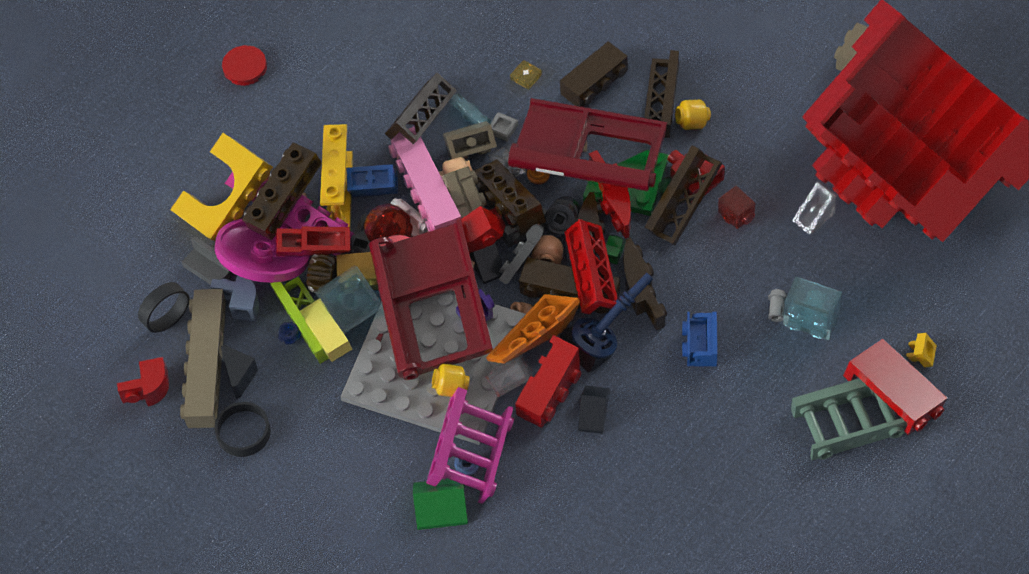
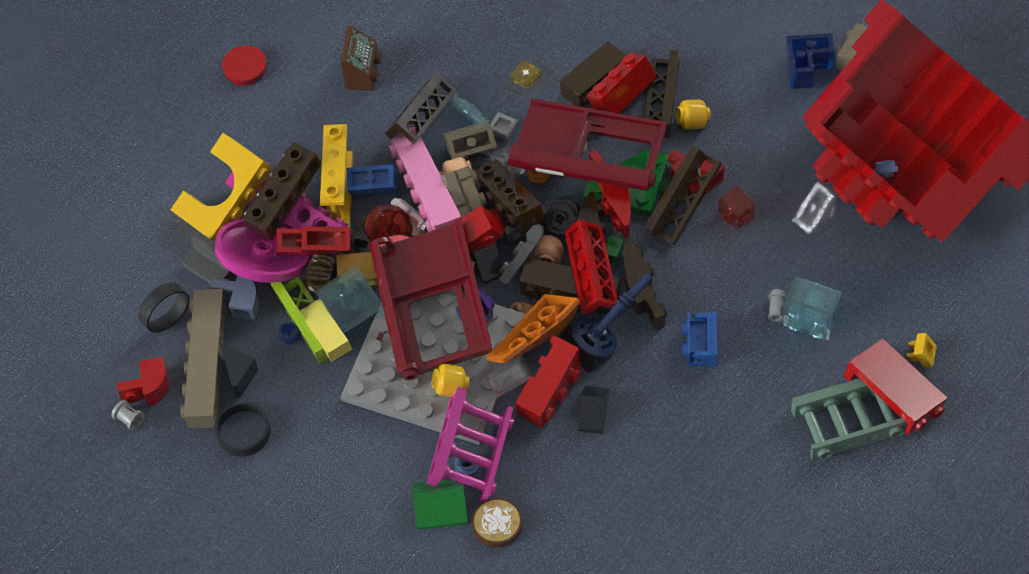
(127, 415): none -> light grey bush
(360, 60): none -> reddish brown slope
(497, 522): none -> tile
(622, 84): none -> red brick
(805, 54): none -> clear blue brick
(886, 168): none -> medium blue plate

